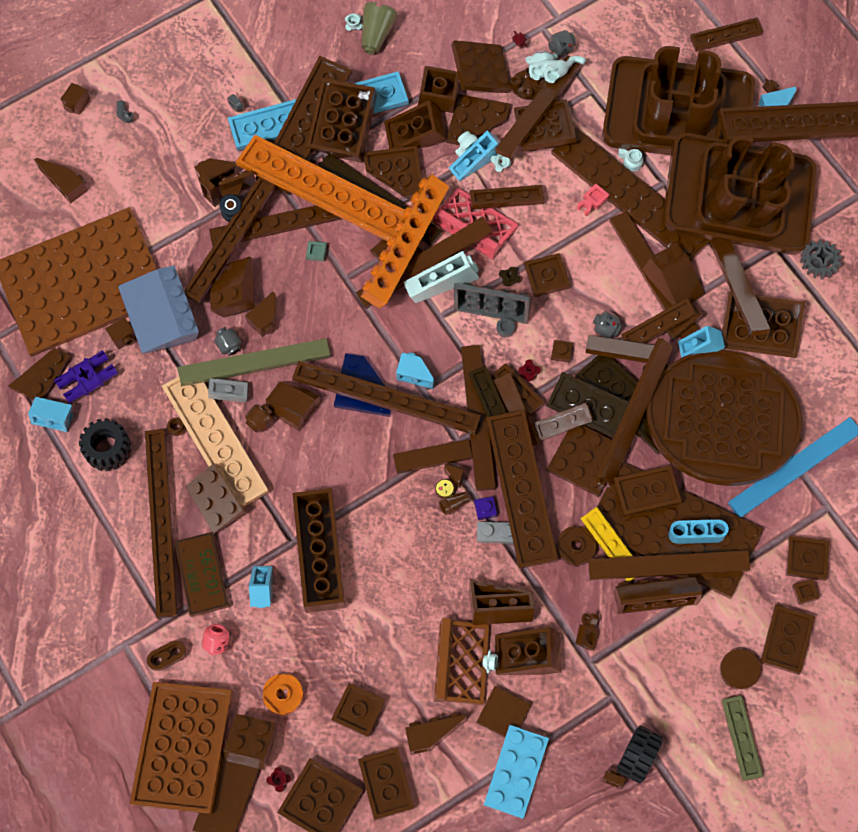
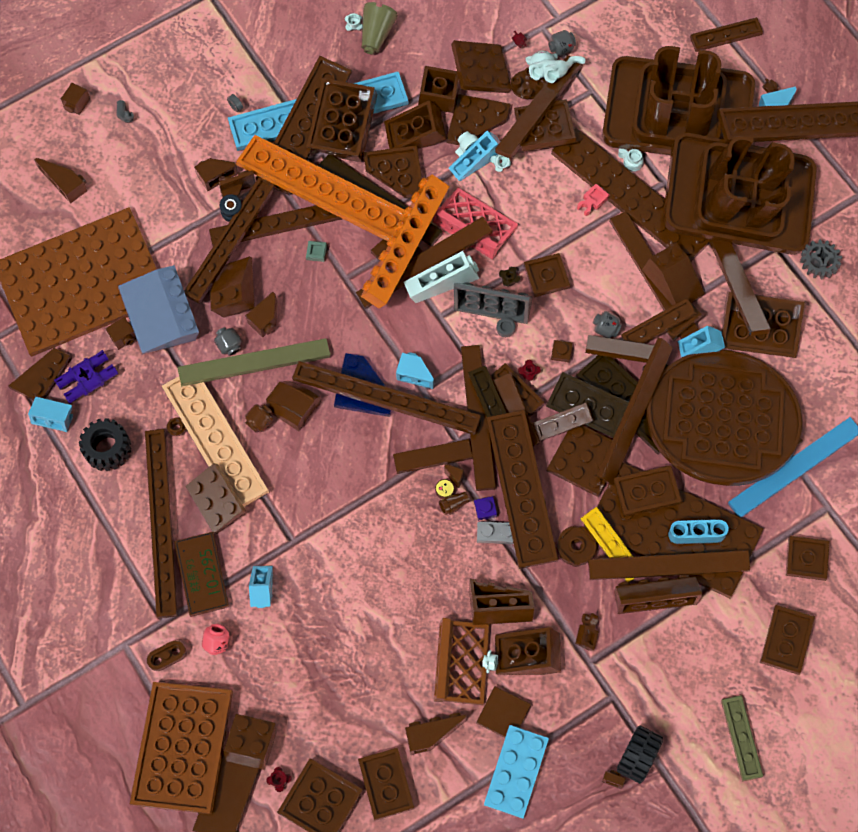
(208, 190): reddish brown tile -> none
(227, 390): light grey plate -> none
(282, 682): orange plate -> none
(318, 550): reddish brown brick -> none
(358, 710): reddish brown plate -> none
(506, 197): reddish brown plate -> none
(740, 669): reddish brown tile -> none
(805, 591): reddish brown plate -> none

